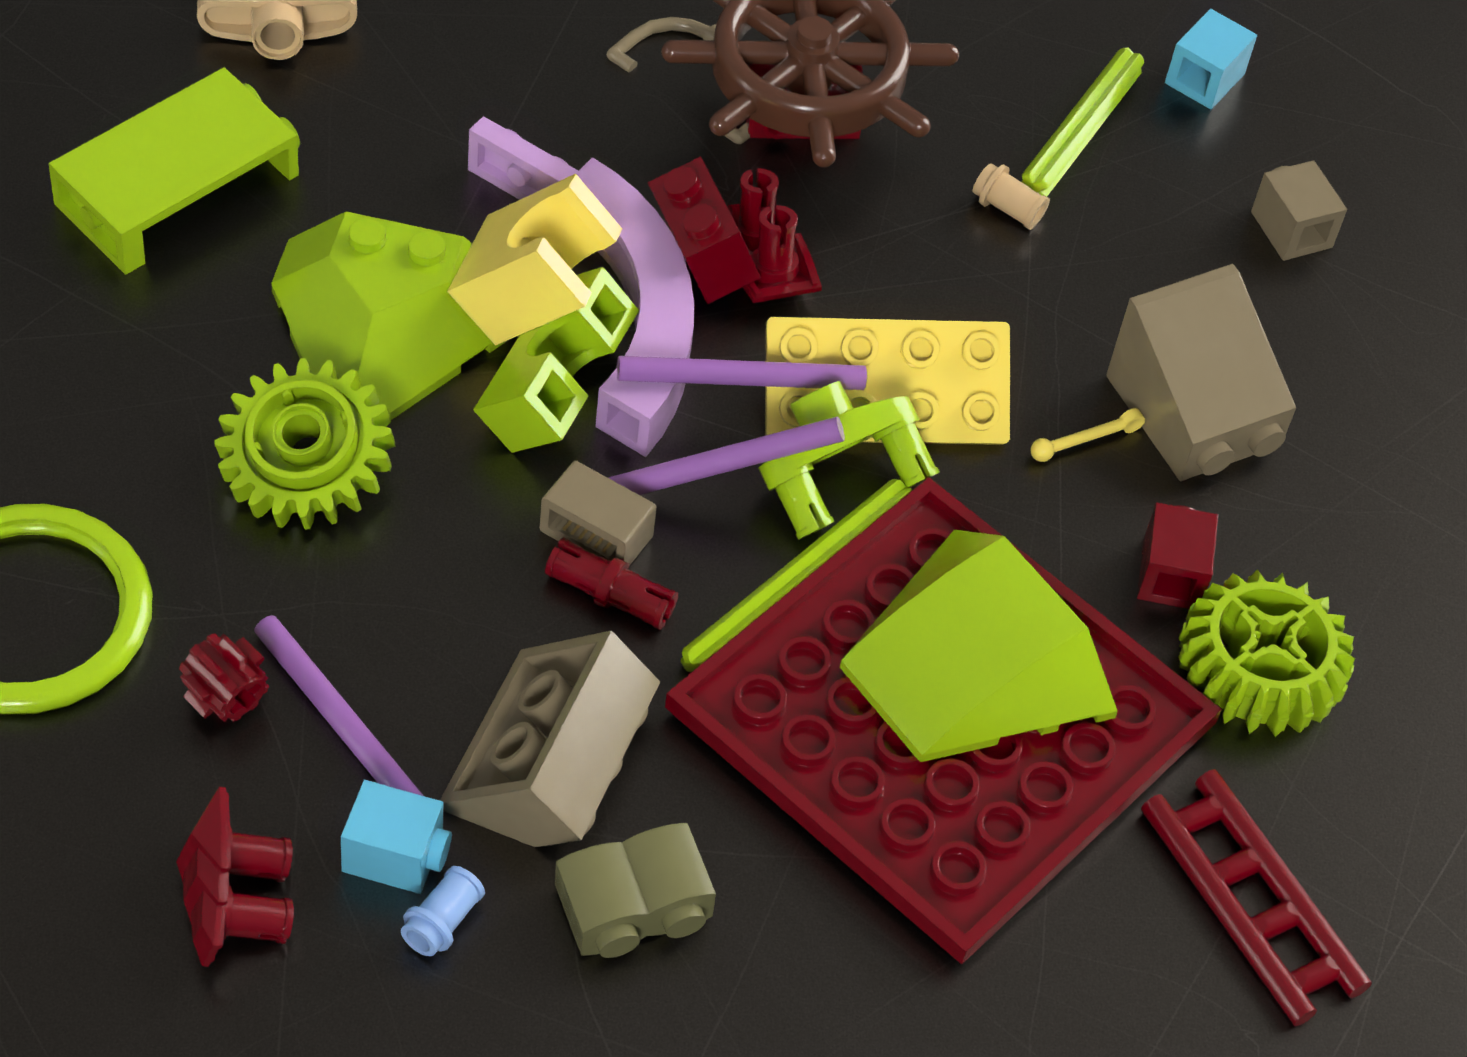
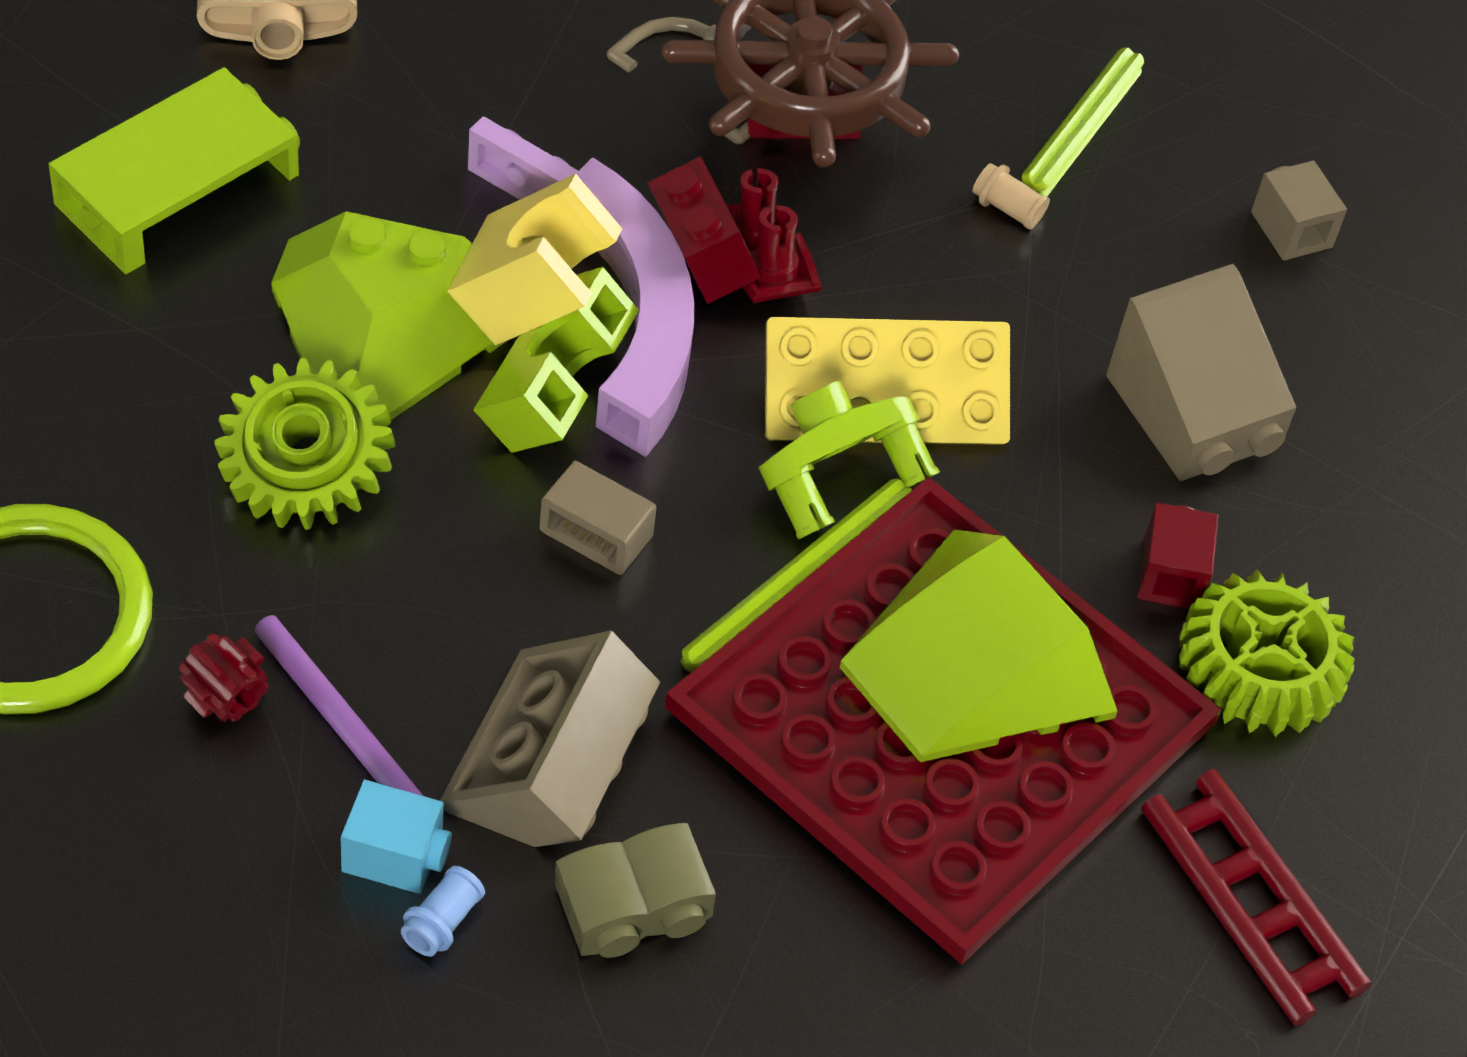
(205, 868): dark red connector -> none
(611, 583): dark red pin -> none
(733, 457): medium lavender bar -> none
(739, 372): medium lavender bar -> none
(1129, 421): light yellow hinge -> none
(1210, 58): medium azure brick -> none

